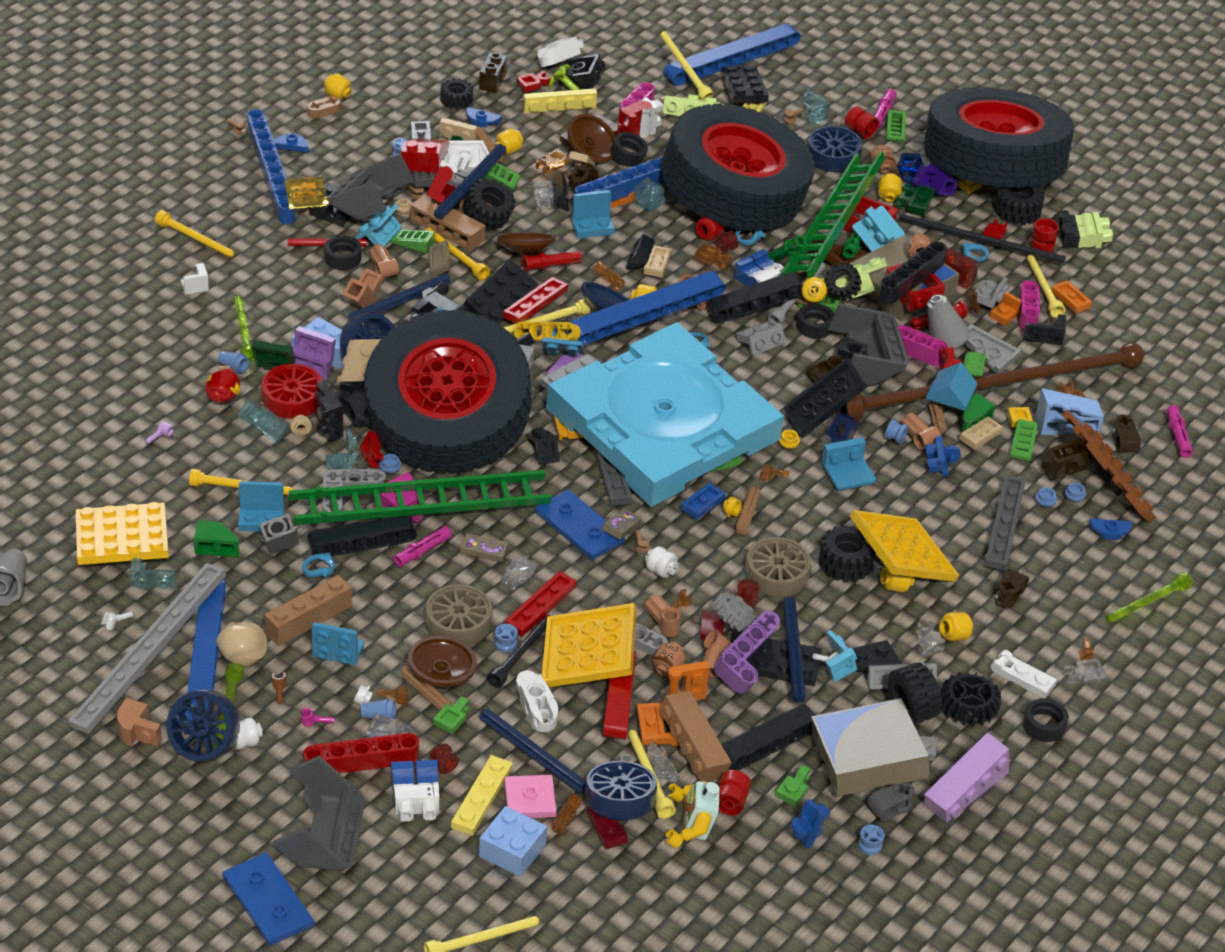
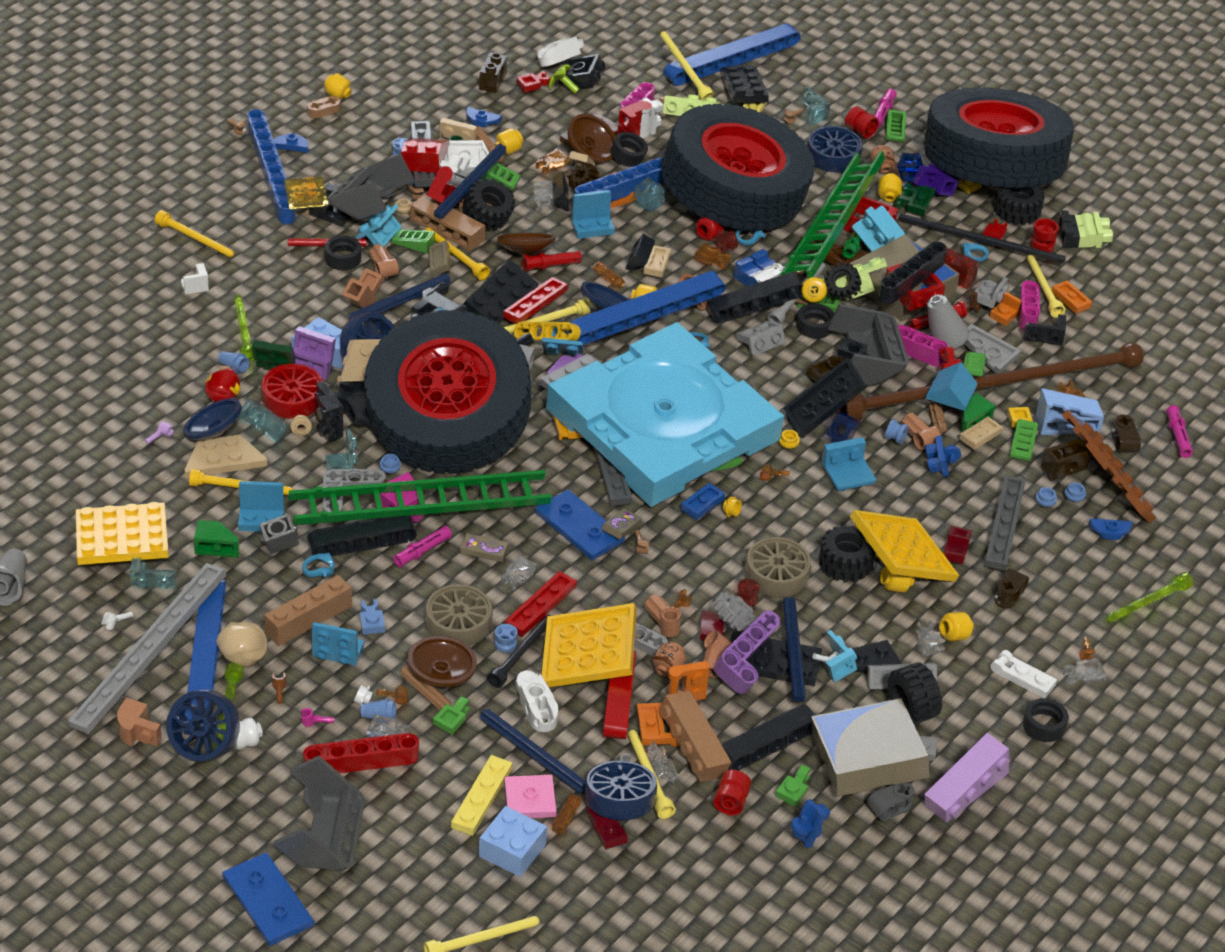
(213, 420): none -> dark blue dish
(224, 455): none -> tan wing
(371, 449): red plate -> none
(371, 618): none -> medium blue plate
(417, 798): hips -> none
(446, 759): clear red wheel -> none
(456, 94): black tyre -> none
(545, 444): black bracket -> none
(560, 100): light yellow plate -> none
(661, 562): white piece -> none
(700, 811): torso -> none
(747, 510): medium nougat axle -> none
(788, 248): green pin -> none
(867, 835): medium blue wheel -> none
(917, 243): nougat head -> none
(957, 544): none -> dark red slope
(969, 704): black gear -> none

